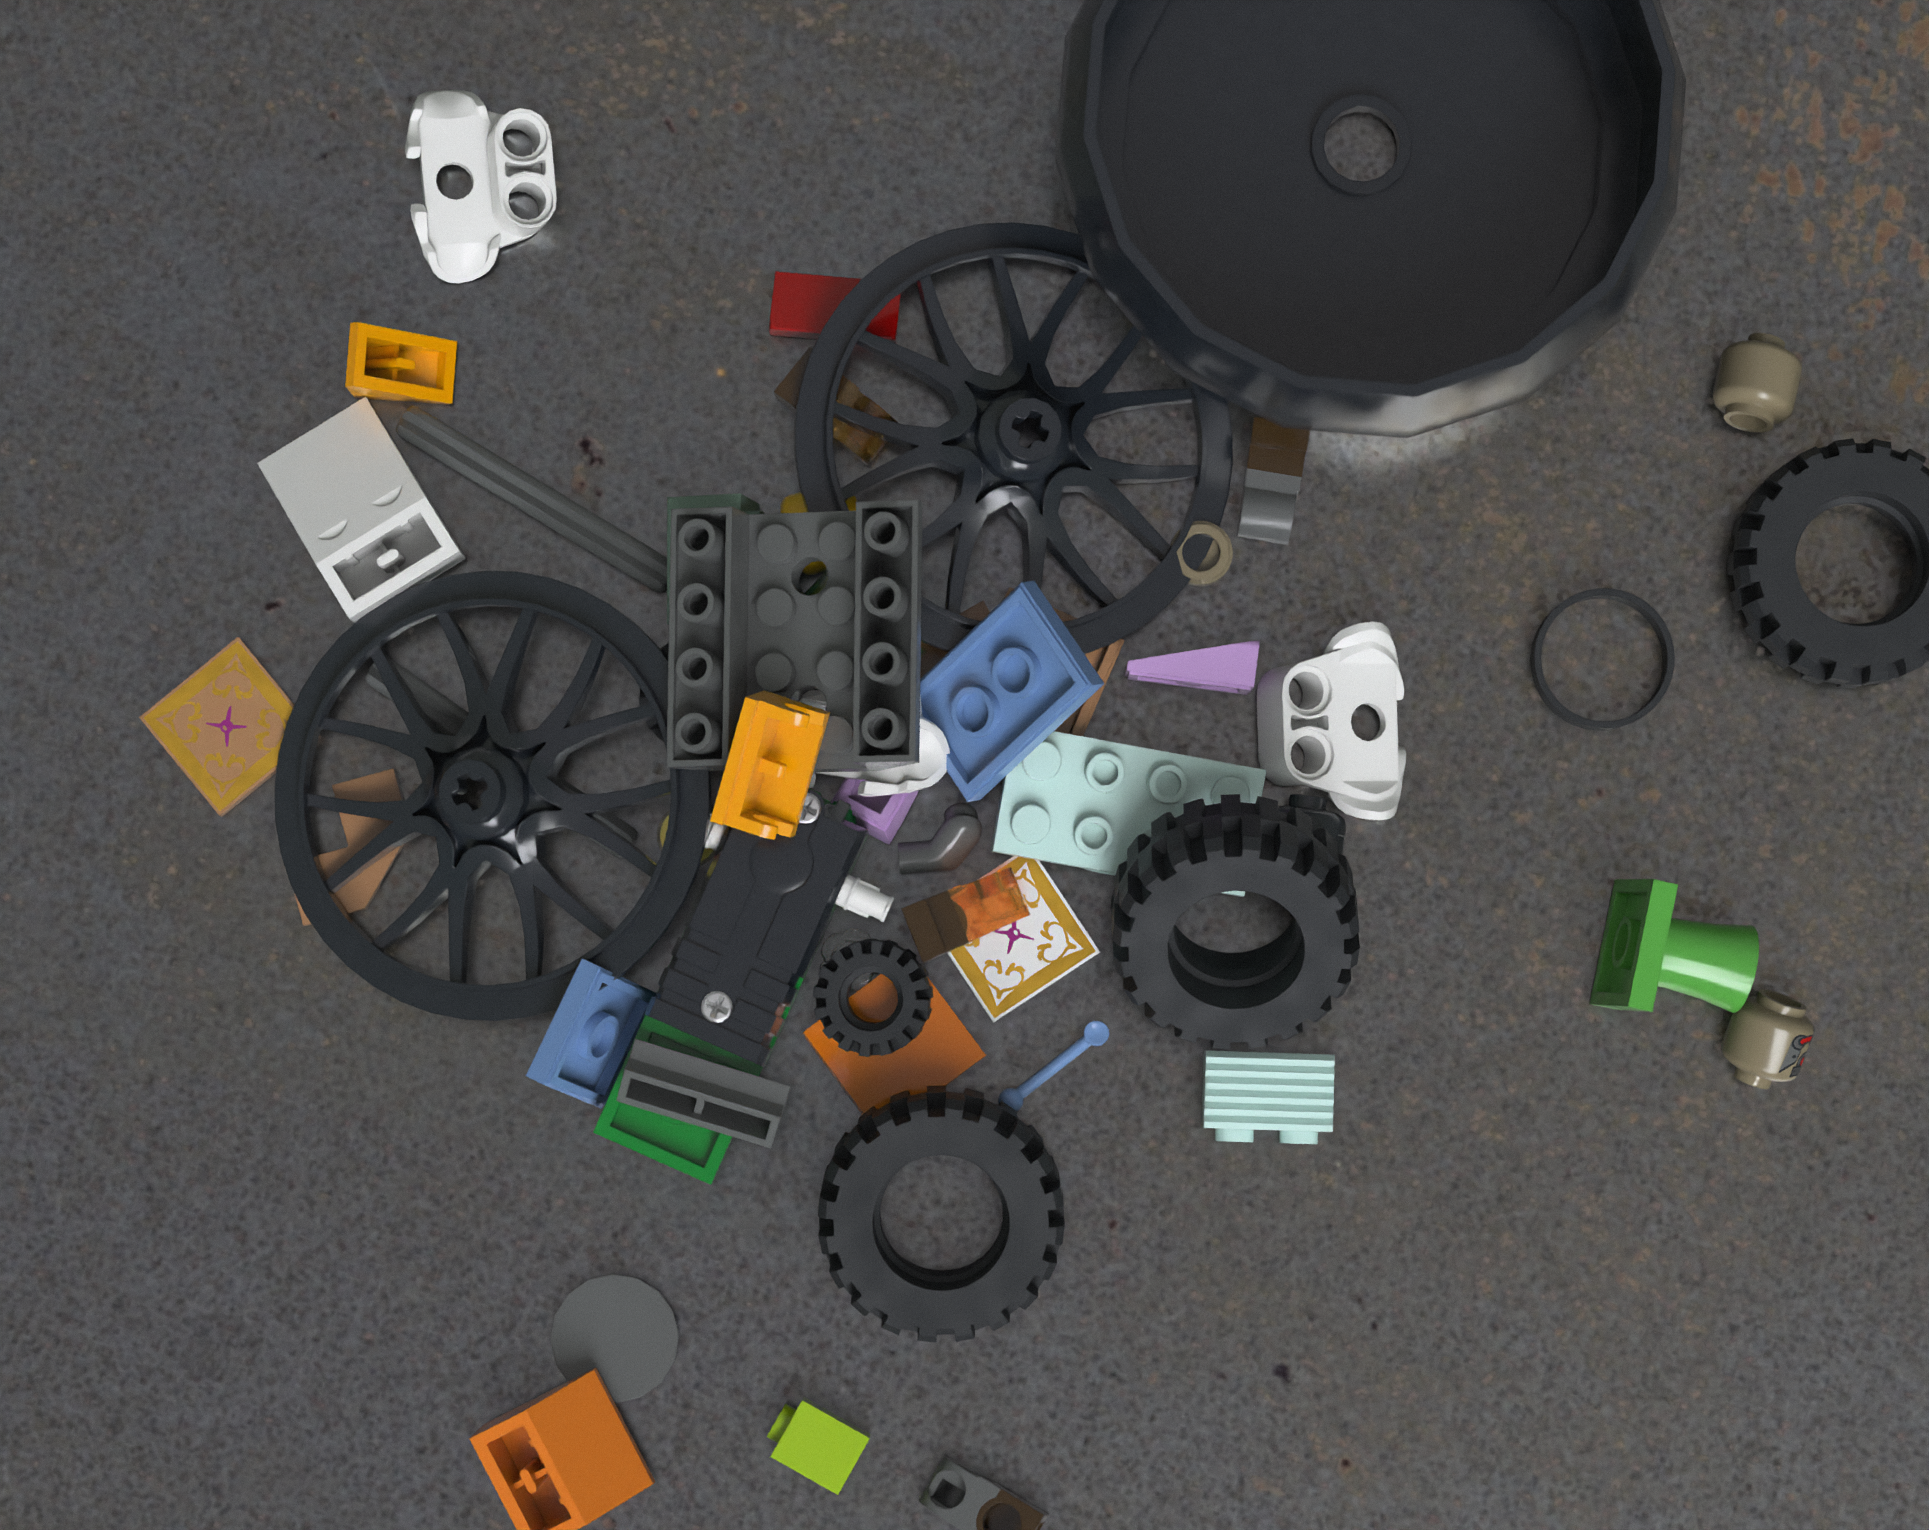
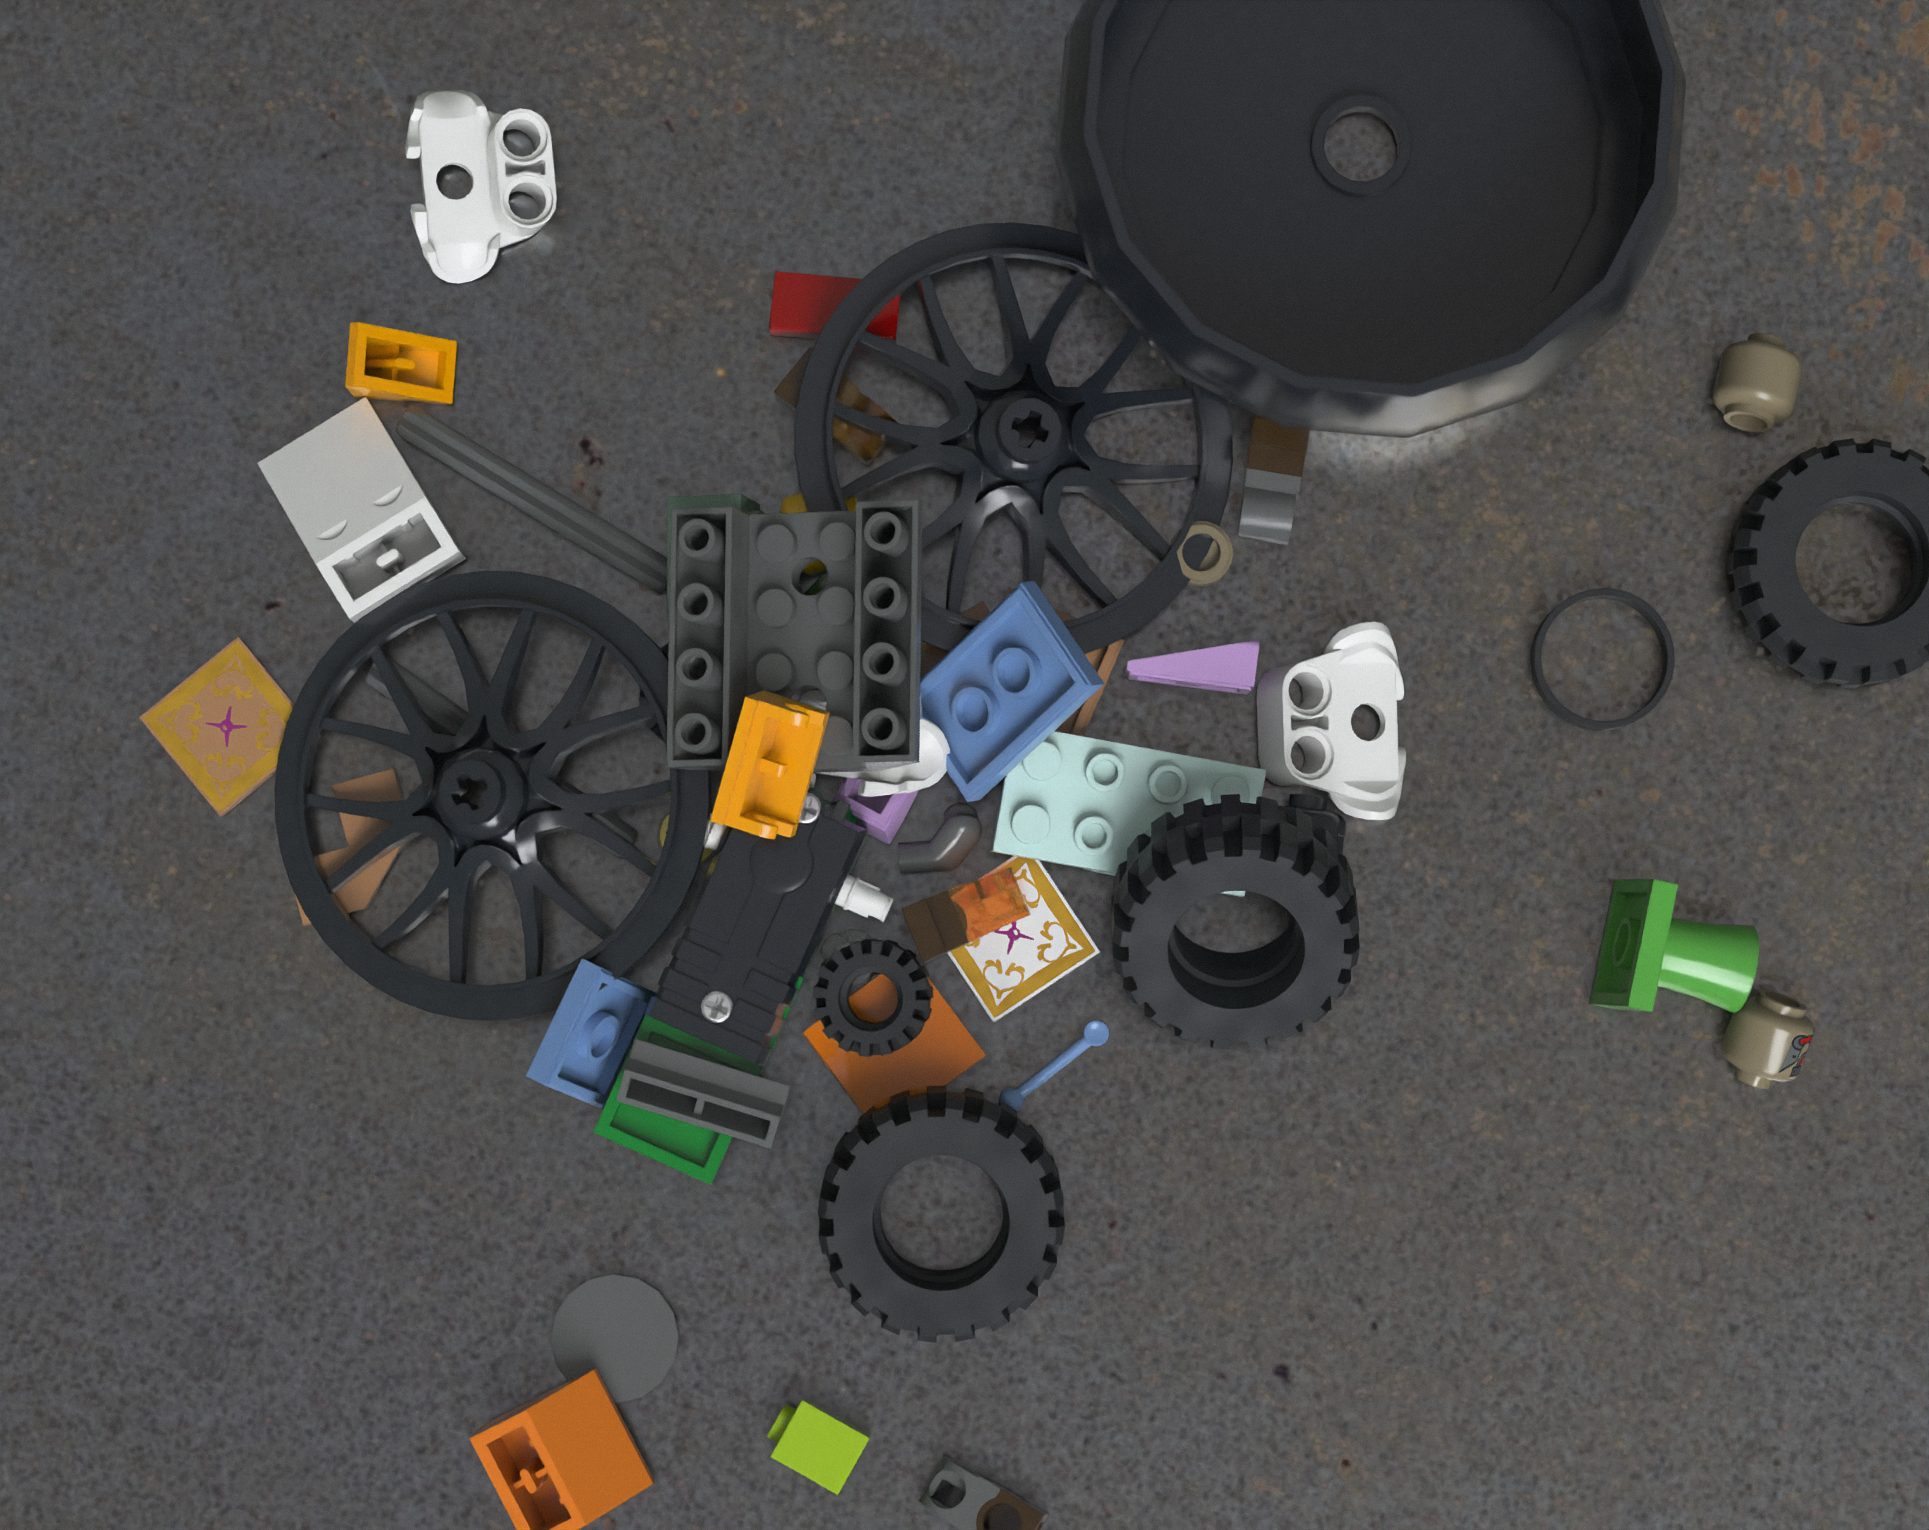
(1268, 1093): light aqua brick -> none

